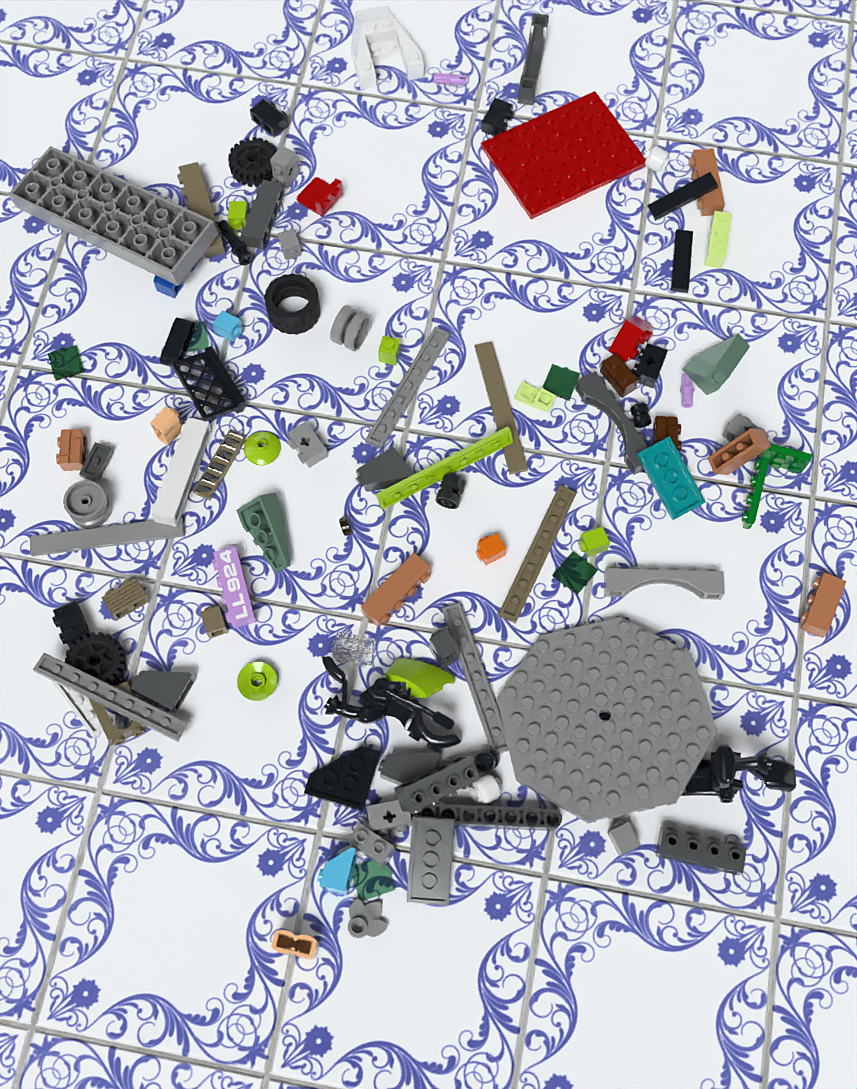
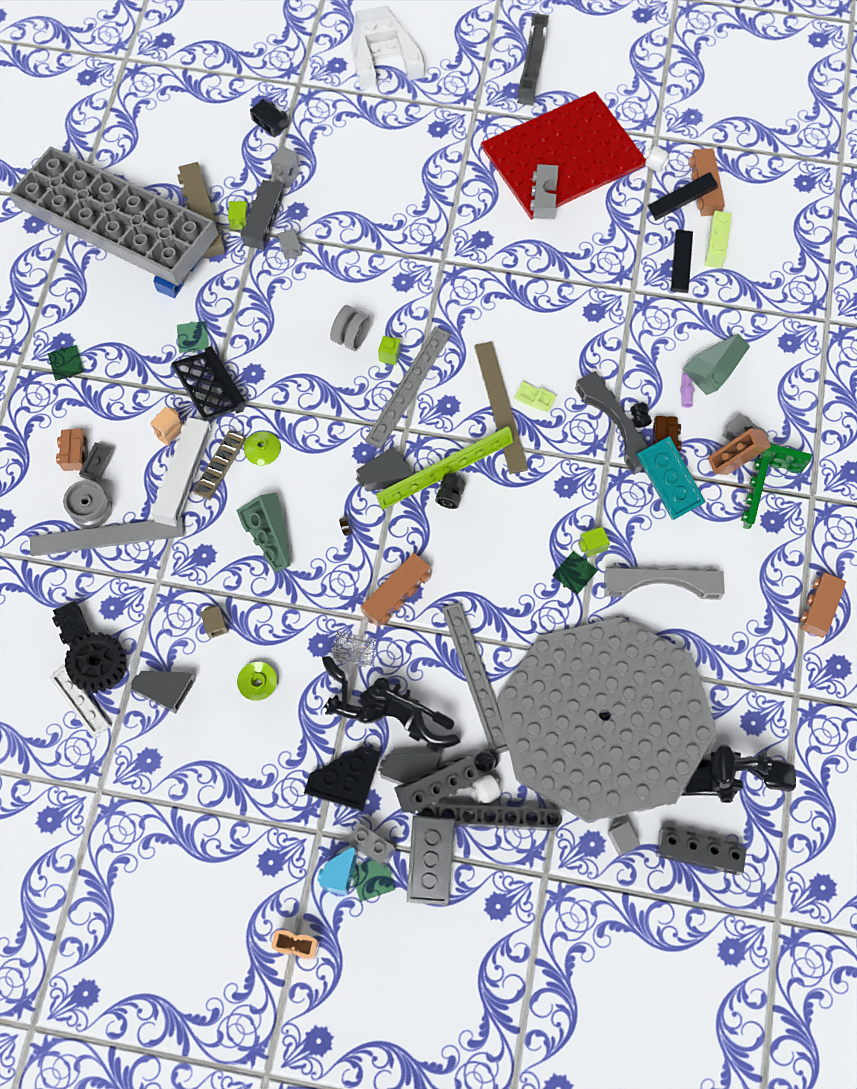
(110, 697): light grey tile -> none
(114, 735): dark tan panel -> none
(125, 598): dark tan brick -> none
(177, 340): black beam -> none
(228, 326): medium azure brick -> none
(234, 587): lavender brick -> none
(242, 251): black pin -> none
(251, 161): black wheel -> none
(292, 286): black tyre -> none
(305, 436): light grey brick -> none
(320, 195): red bracket -> none
(368, 917): light grey plate -> none
(379, 812): light grey brick -> none
(420, 677): lime slope -> none
(443, 648): dark grey brick -> none
(451, 79): lavender axle -> none
(490, 549): orange brick -> none
(497, 117): black brick -> none
(537, 554): dark tan tile -> none
(545, 180): none -> light grey arch
(561, 381): clear green piece -> none
(619, 375): reddish brown brick -> none
(631, 335): red brick -> none
(650, 364): black brick -> none

